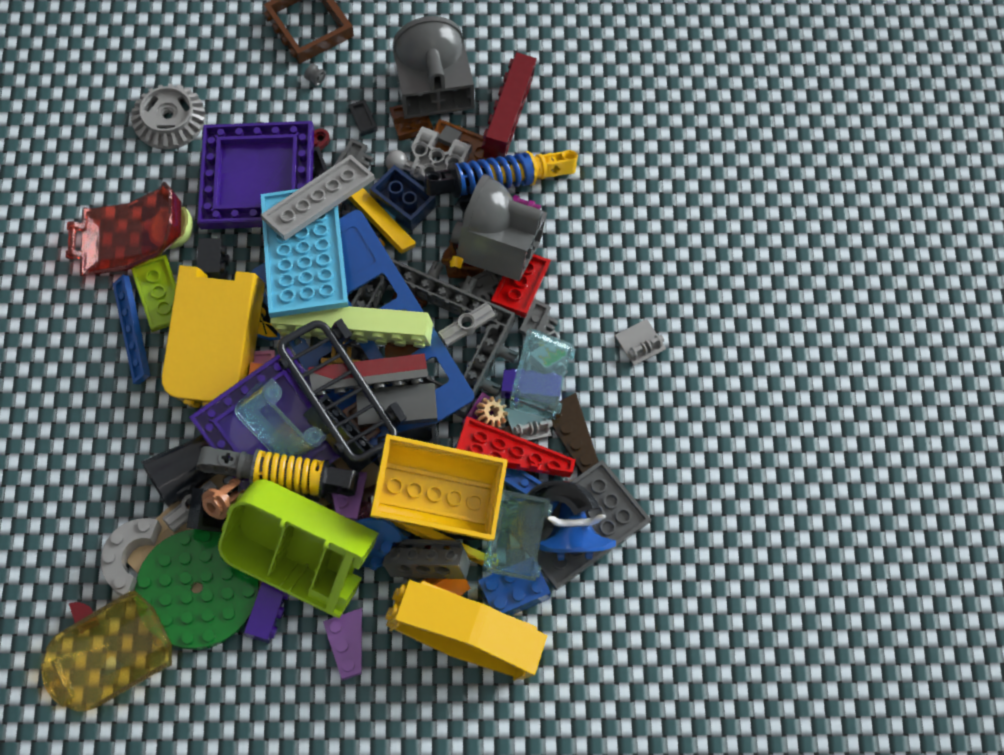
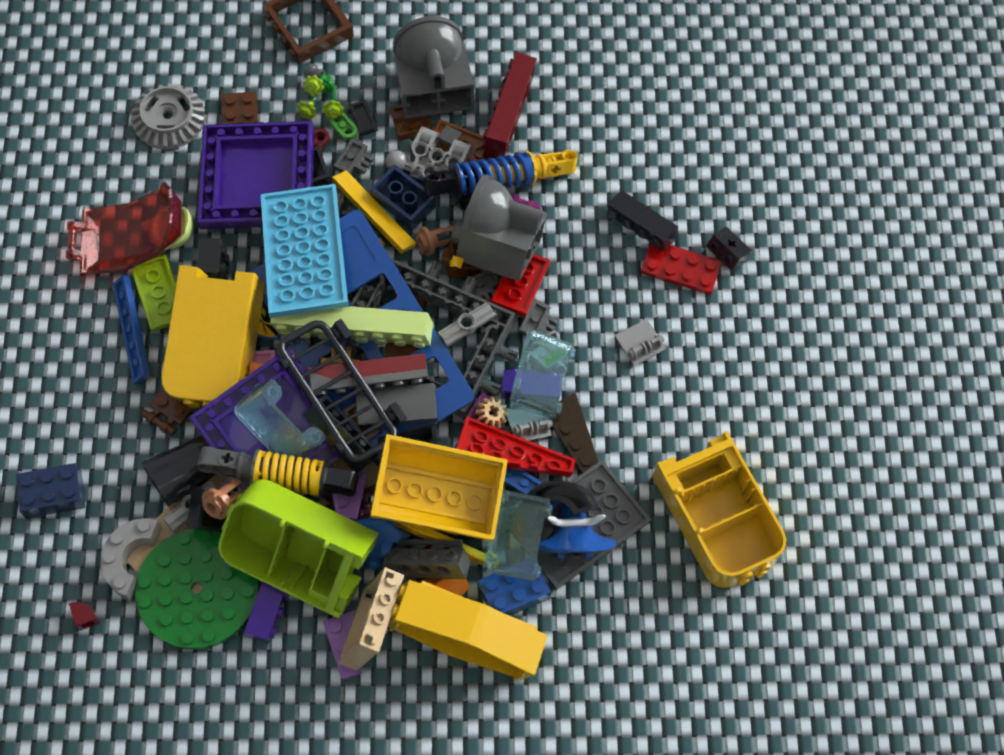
(50, 490): none -> dark blue brick
(106, 654): clear yellow windscreen -> none
(168, 407): none -> reddish brown plate
(239, 108): none -> reddish brown plate
(314, 87): none -> lime plant
(317, 197): light grey plate -> none
(344, 126): none -> bright green plate
(371, 619): none -> tan window
(428, 241): none -> nougat piece
(642, 220): none -> black brick
(682, 268): none -> red plate
(721, 513): none -> yellow piece
(729, 248): none -> black brick

